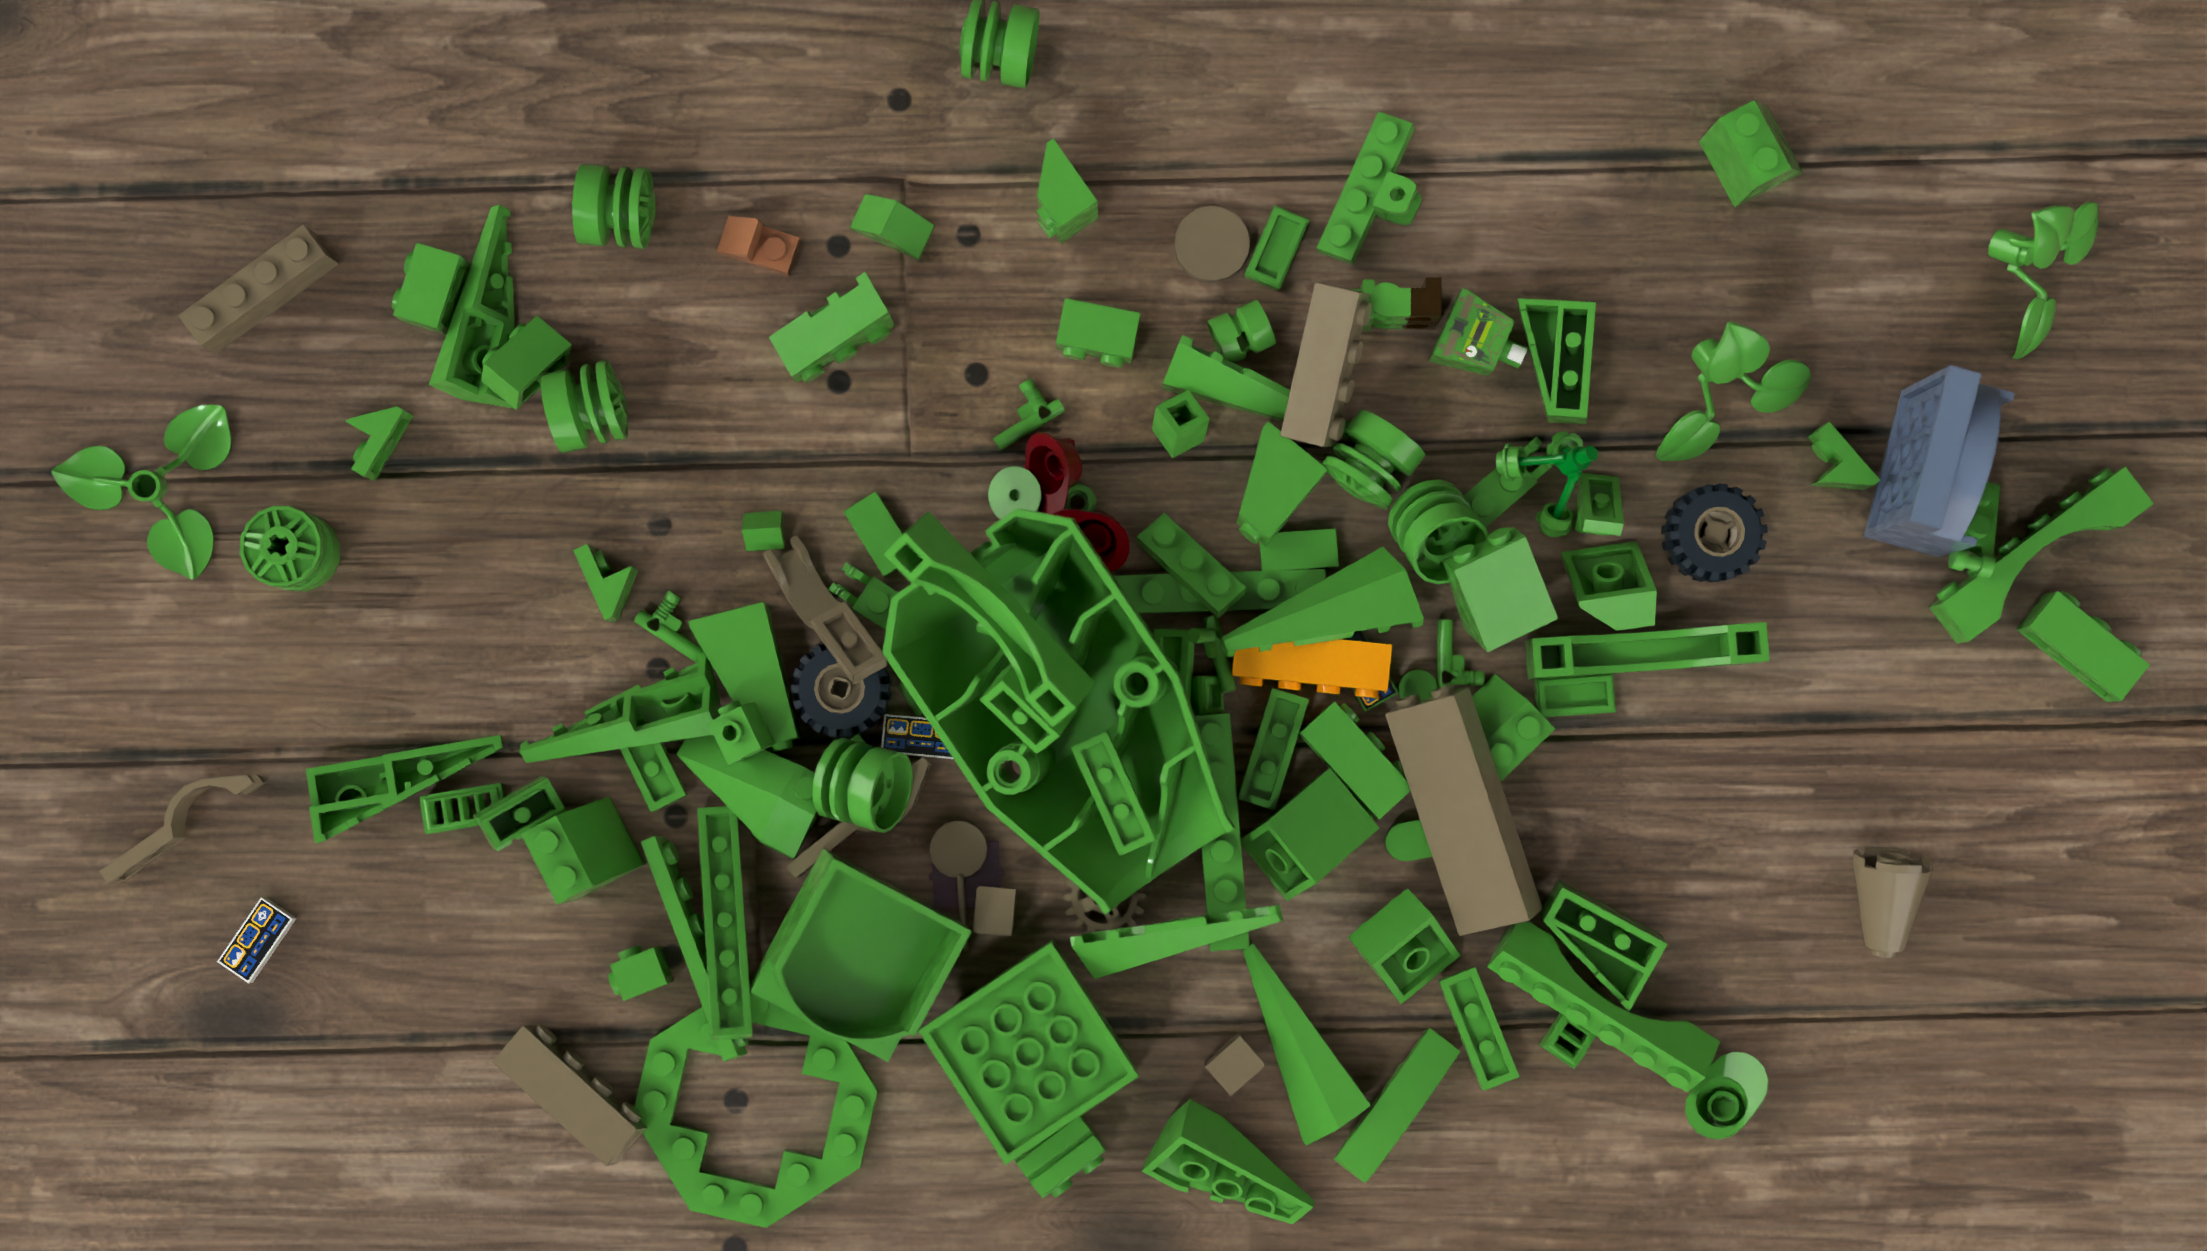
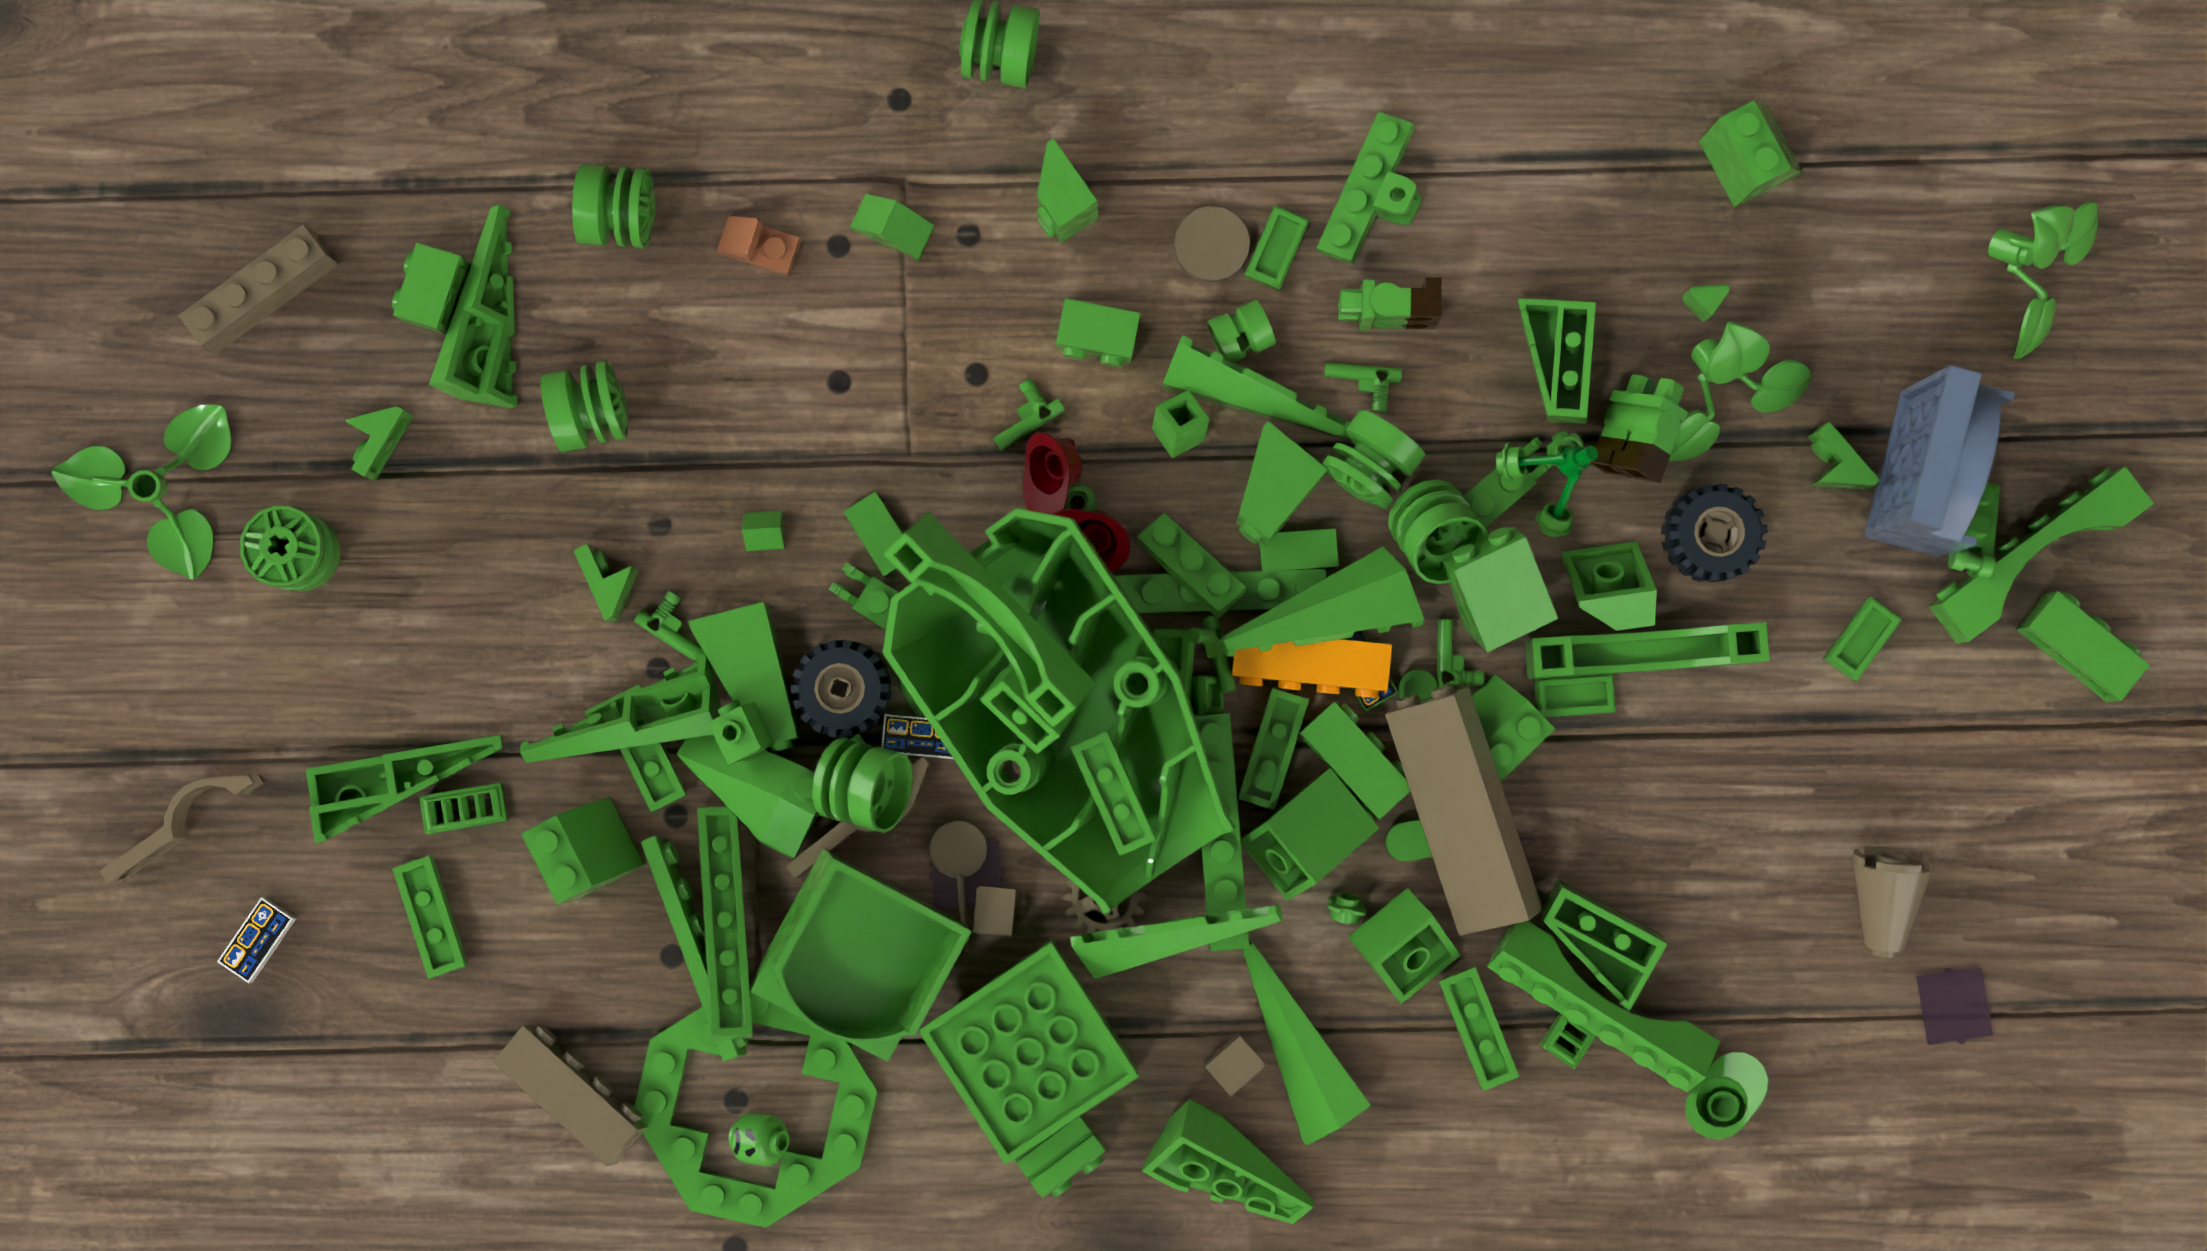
(430, 916): none -> bright green plate
(518, 365): bright green brick -> none
(519, 812): bright green brick -> none
(639, 972): bright green brick -> none
(758, 1139): none -> bright green head
(819, 610): dark tan piece -> none
(833, 331): bright green wedge -> none
(1014, 489): bright green piece -> none
(1326, 364): dark tan brick -> none
(1346, 908): none -> bright green plate
(1367, 379): none -> bright green hose
(1396, 1105): bright green slope -> none
(1476, 337): bright green torso -> none
(1599, 505): bright green slope -> none
(1640, 429): none -> bright green hips
(1705, 299): none -> bright green slope
(1862, 639): none -> bright green tile
(1954, 1006): none -> clear purple piece

